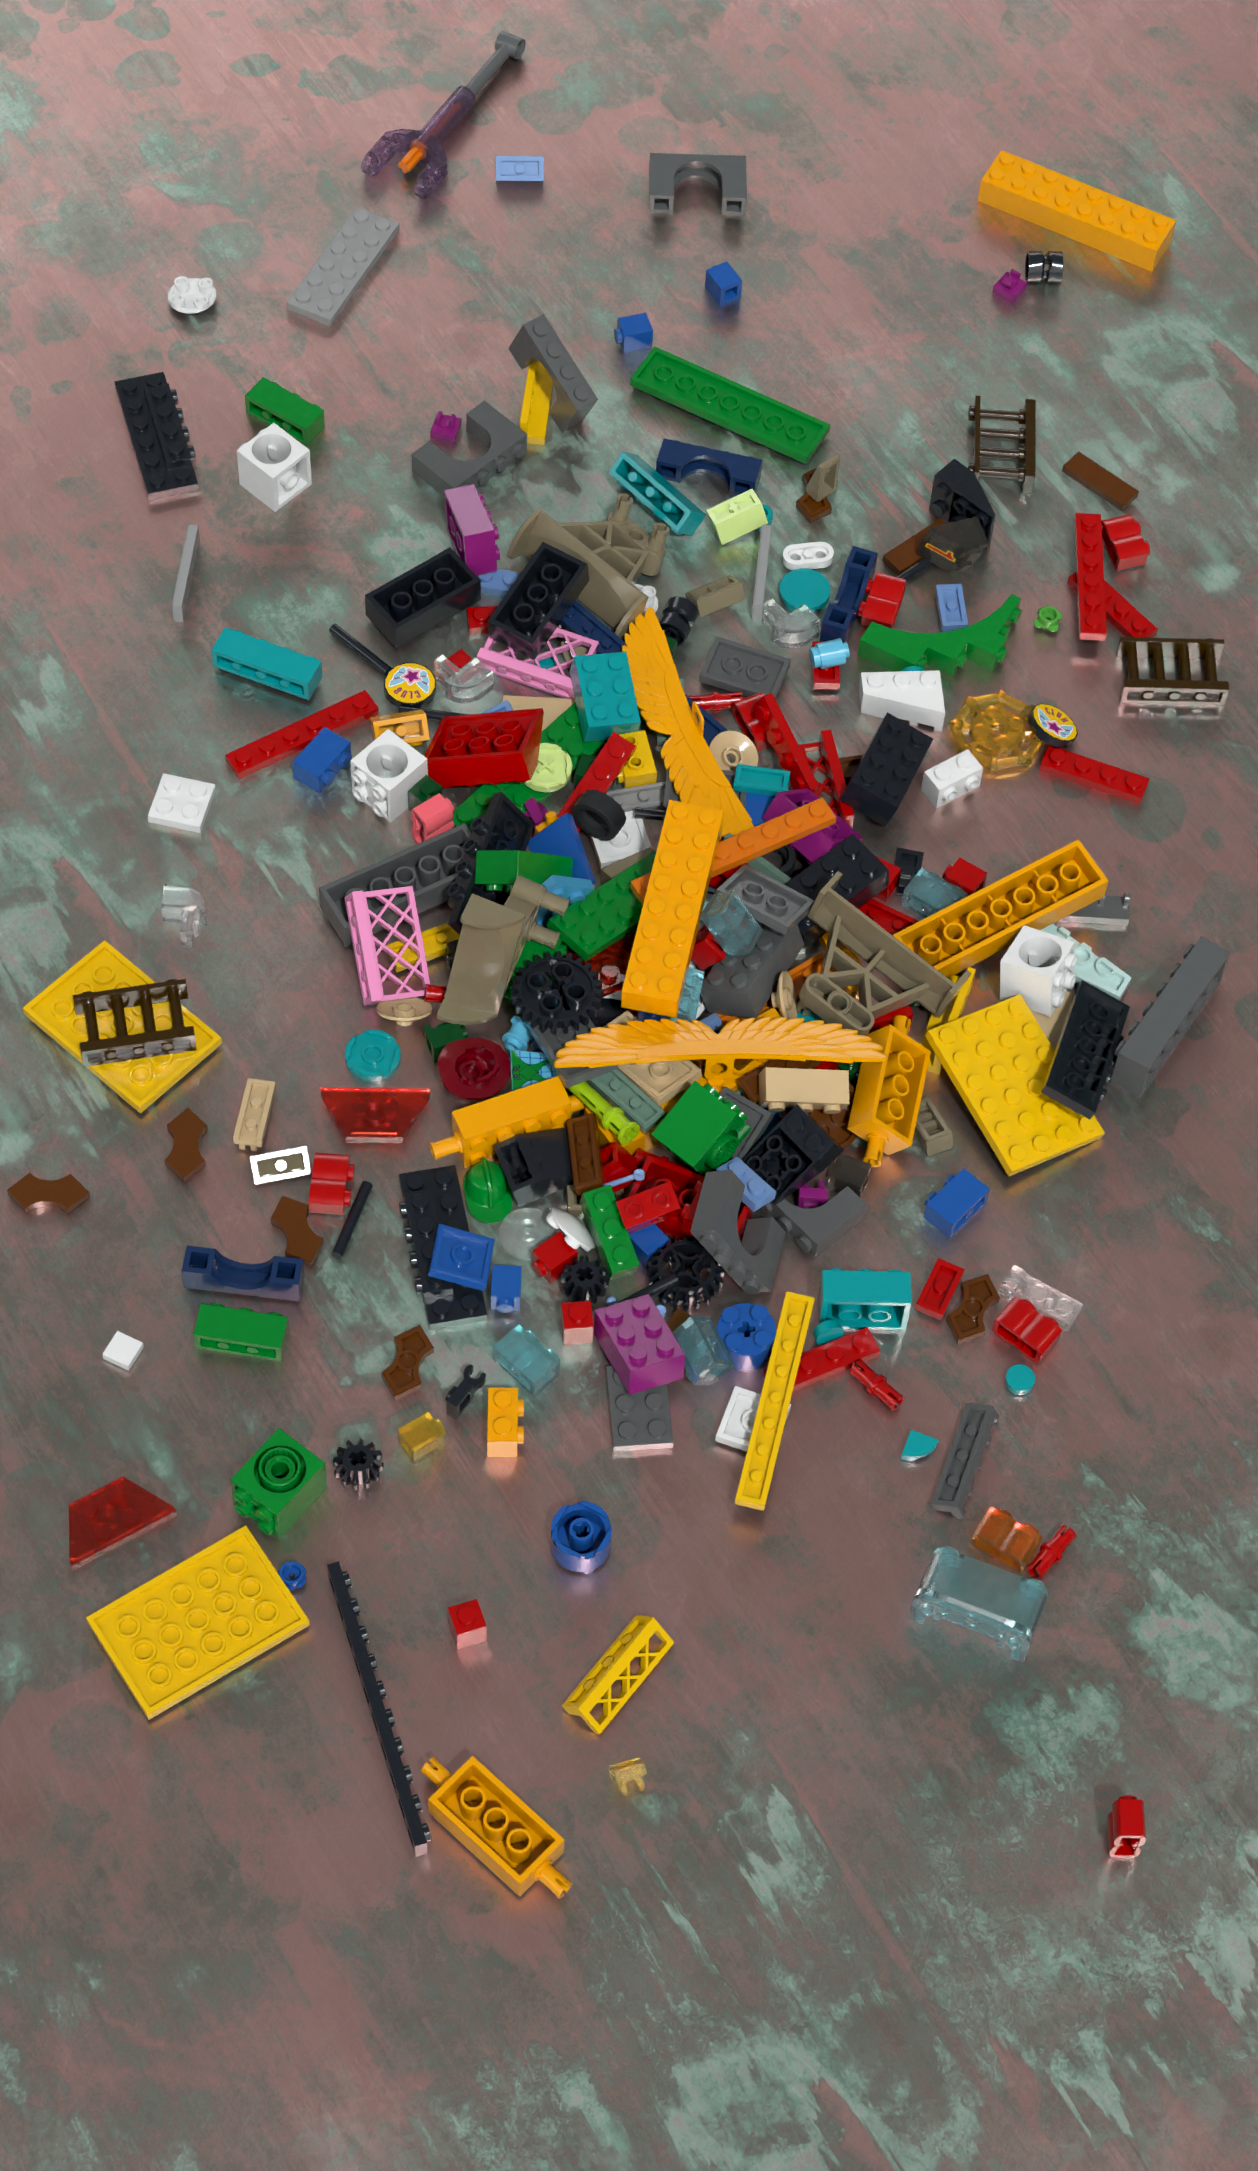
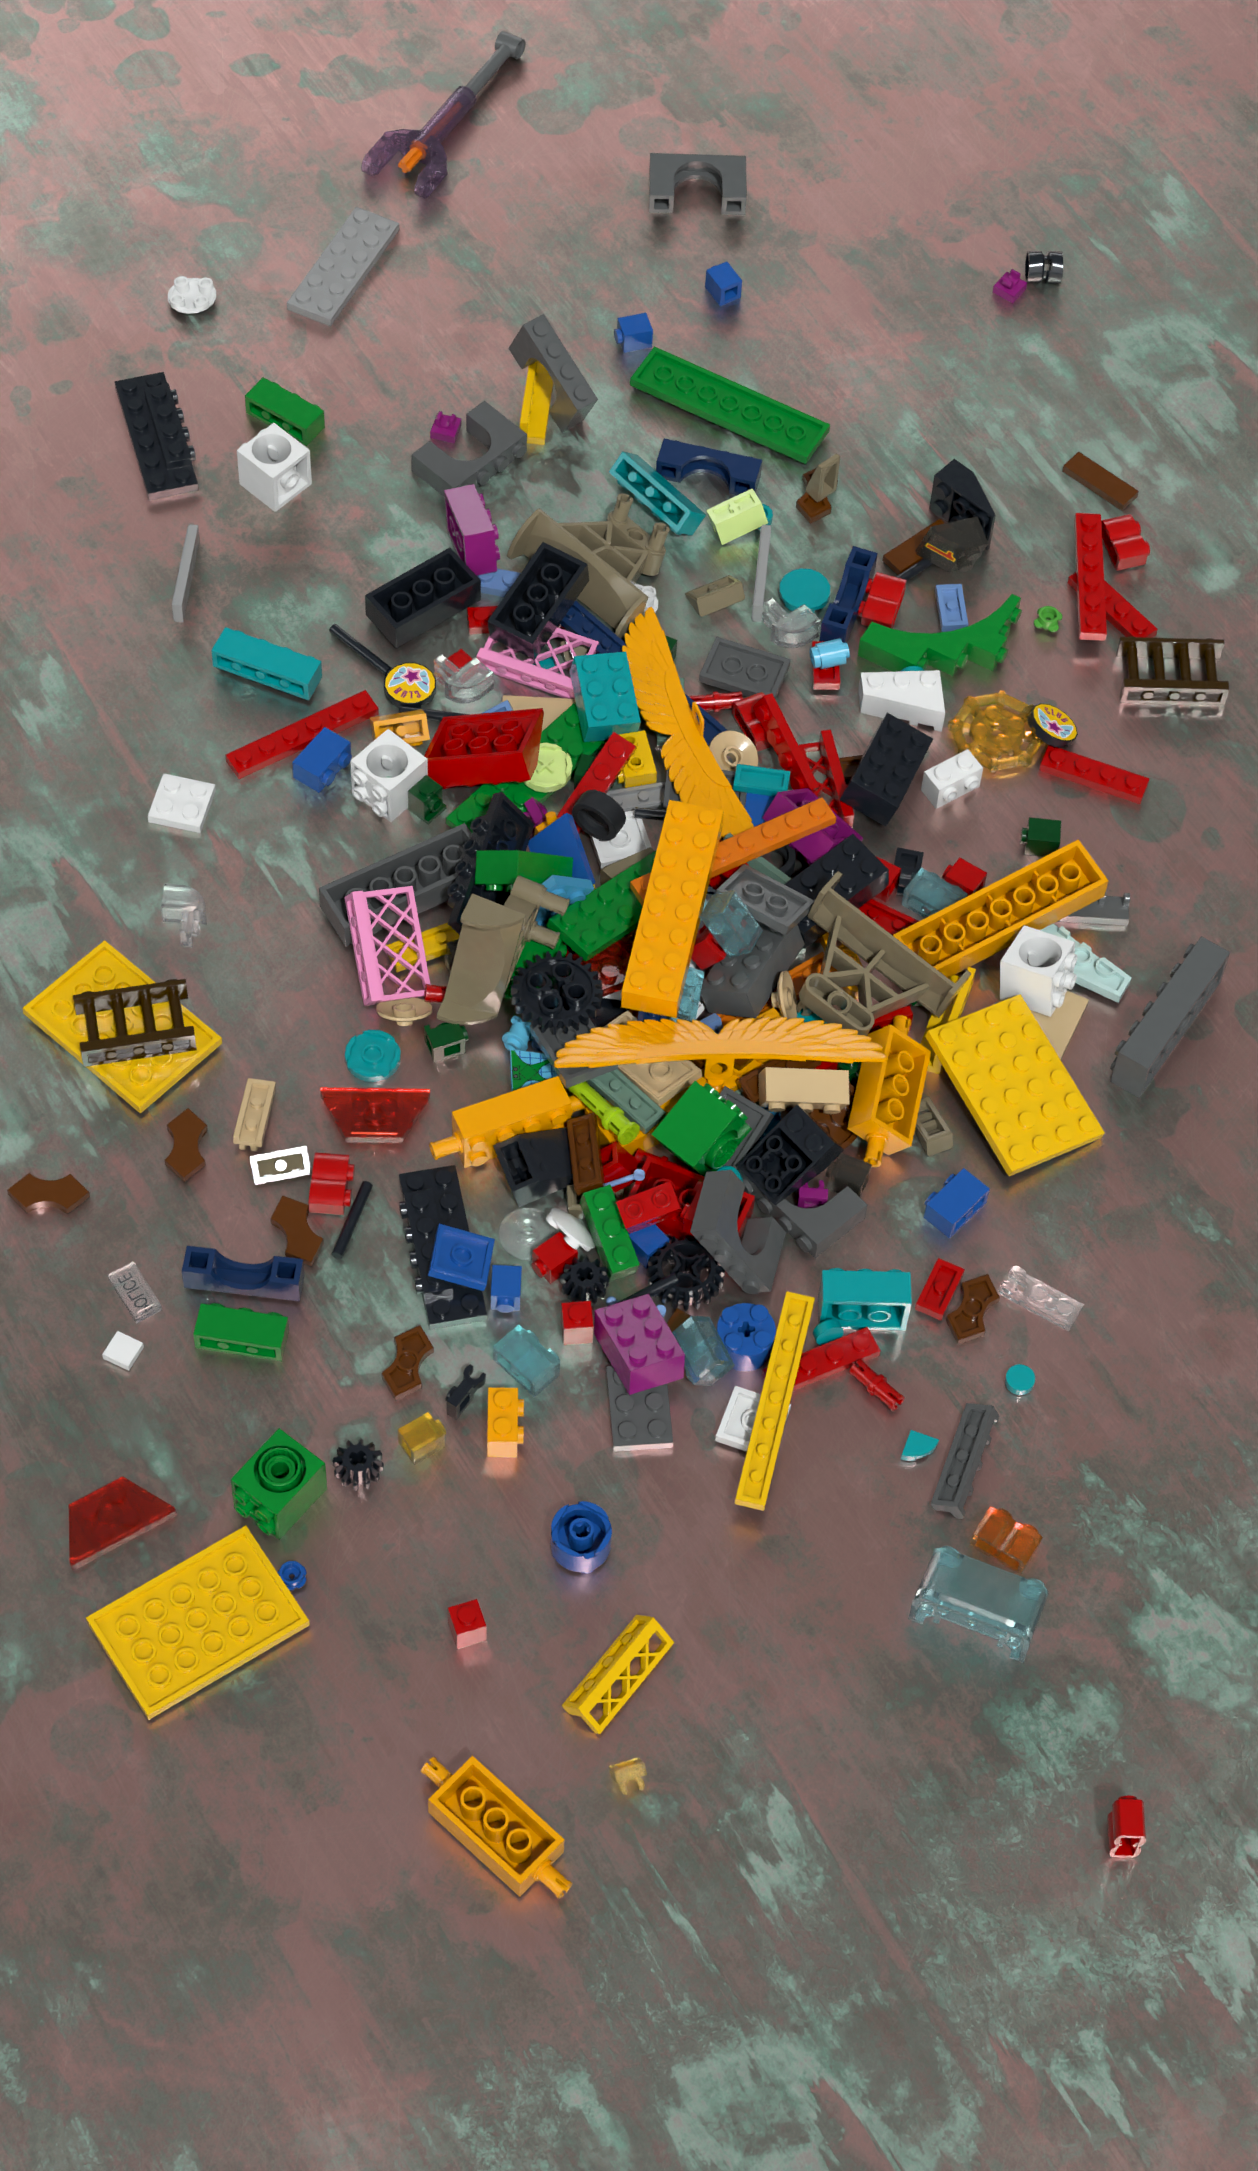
(135, 1292): none -> clear tile
(382, 1719): black plate -> none
(432, 818): coral brick -> none
(473, 1068): dark red hat -> none
(487, 1192): green piece -> none
(519, 168): medium blue plate -> none
(678, 618): black wheel -> none
(756, 1191): medium blue plate -> none
(807, 555): white plate -> none
(1025, 435): dark brown fence -> none
(1027, 1329): red brick -> none
(1041, 836): none -> dark green brick
(1050, 1552): red pin -> none
(1076, 210): light orange brick -> none
(1086, 1050): black plate -> none

